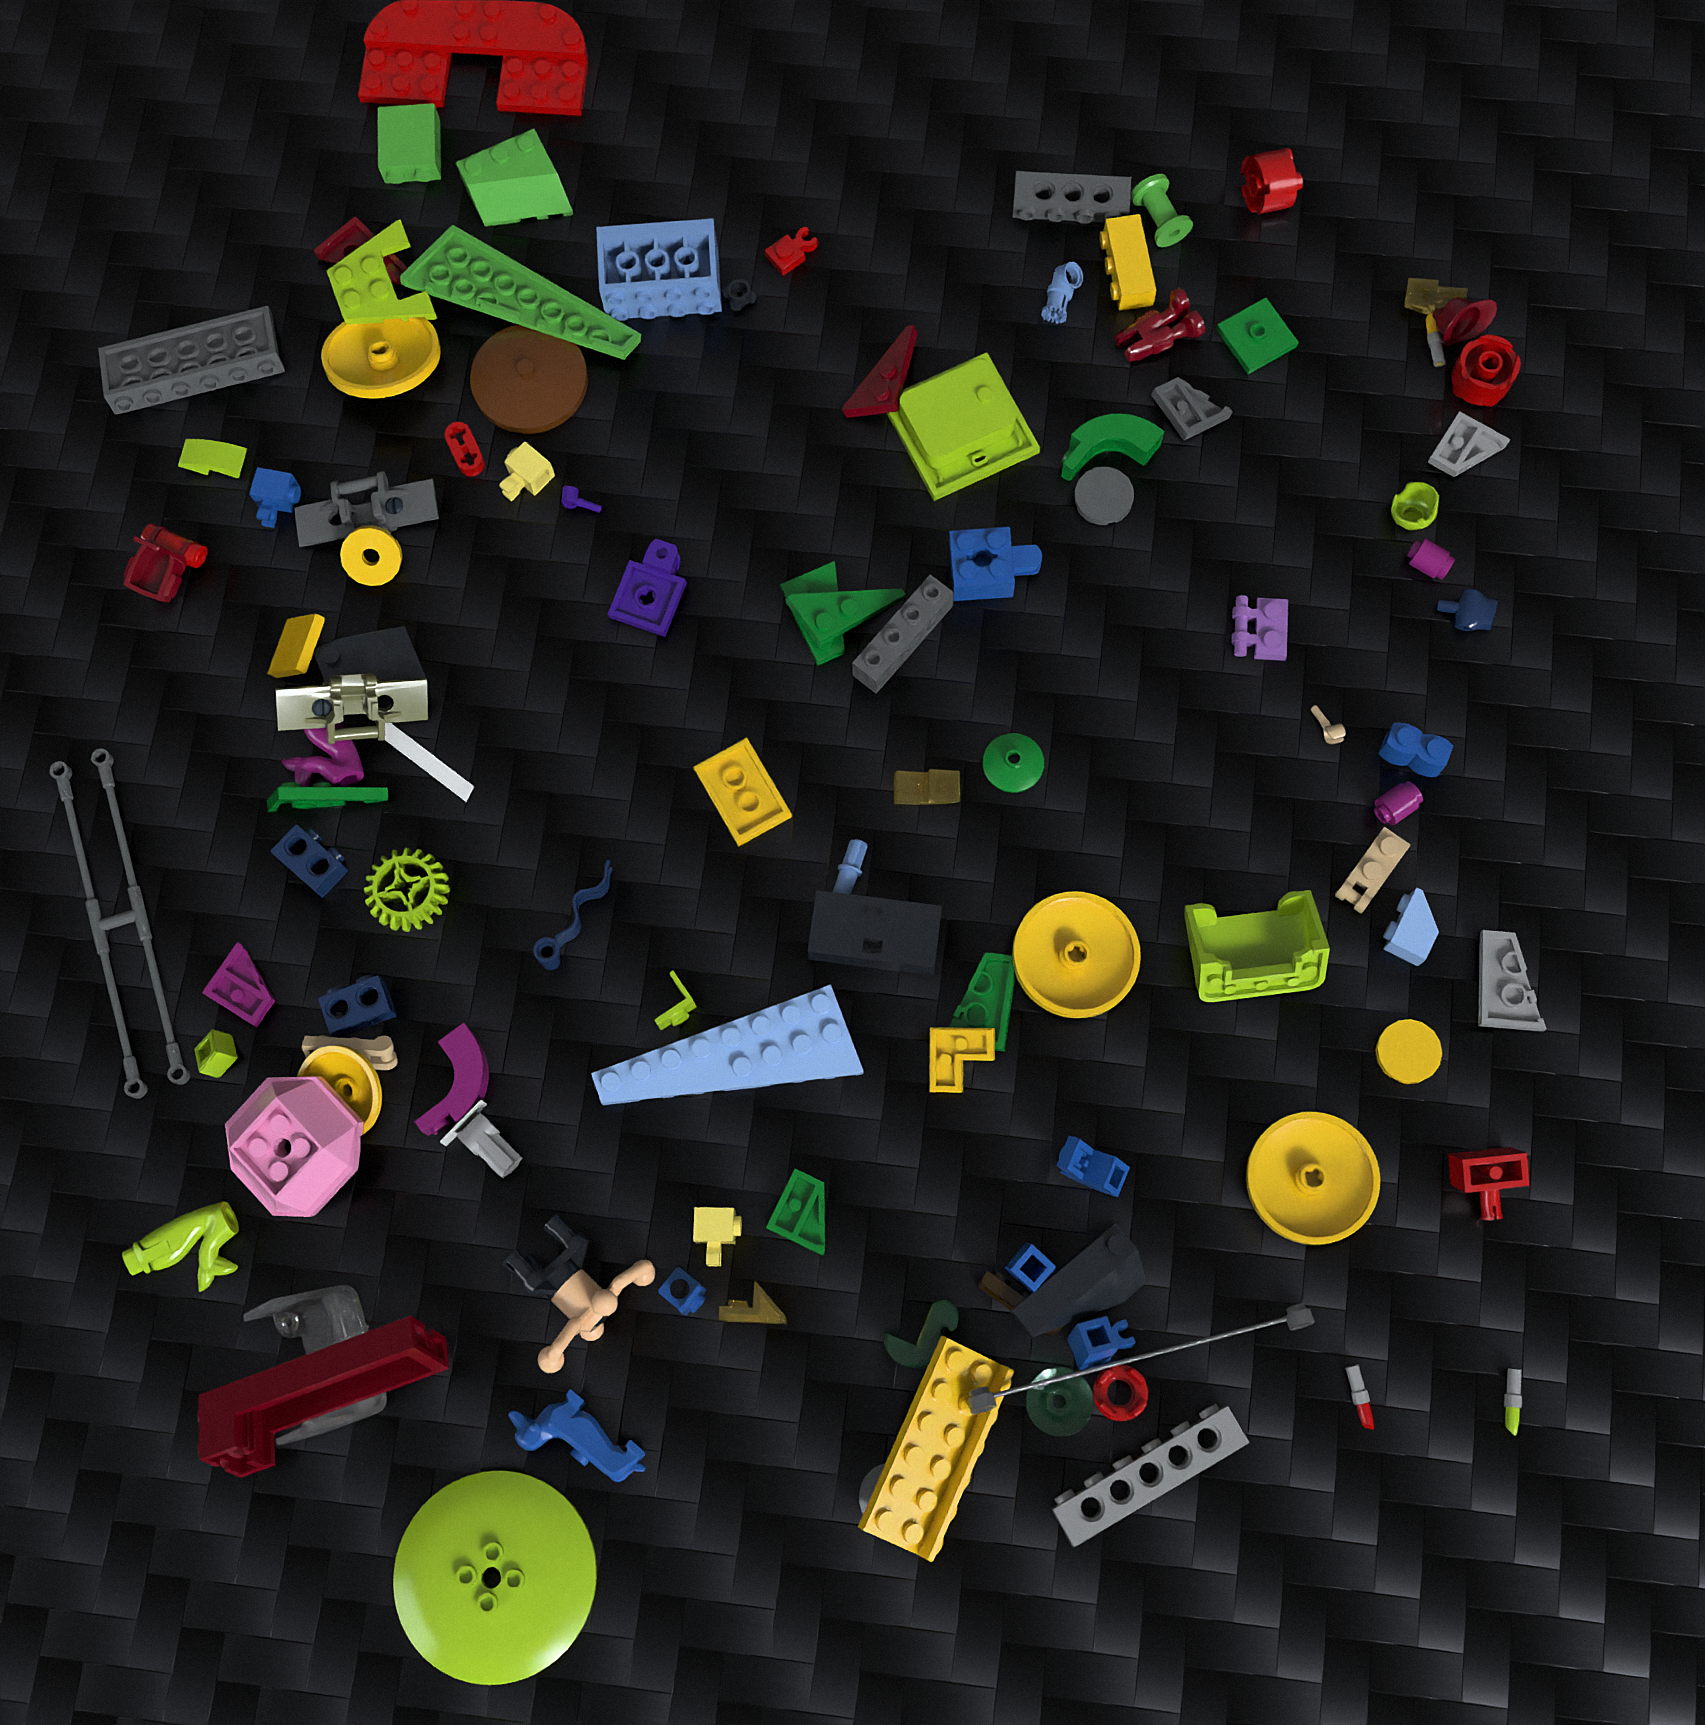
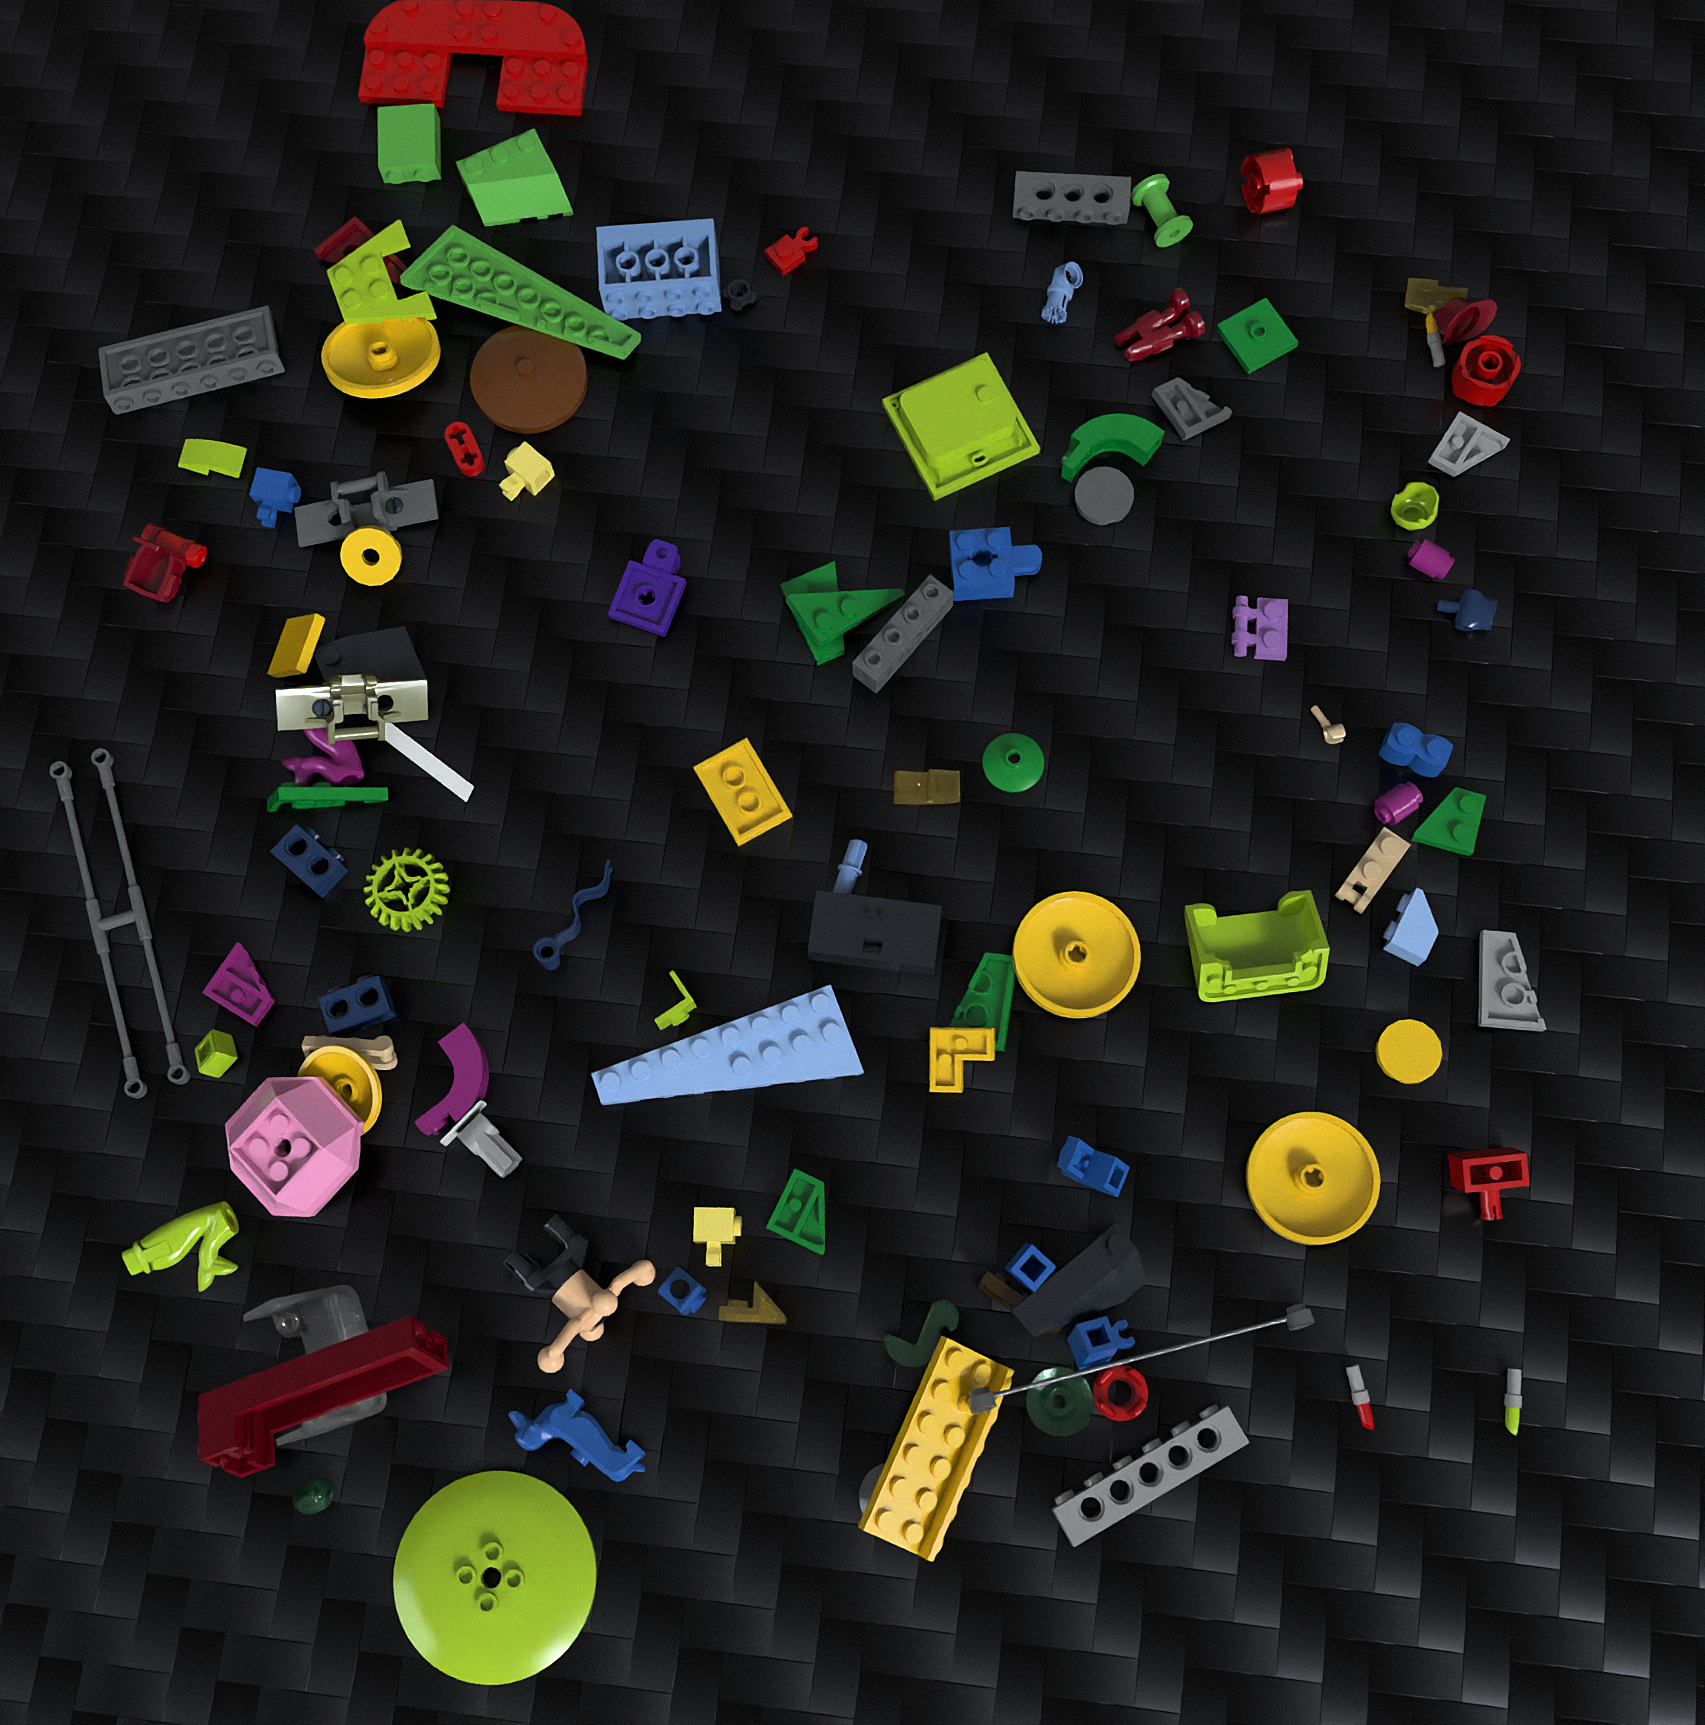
(313, 1497): none -> clear green plate
(571, 500): dark purple hand -> none
(885, 383): dark red wing -> none
(1128, 262): yellow brick -> none
(1453, 823): none -> green wing

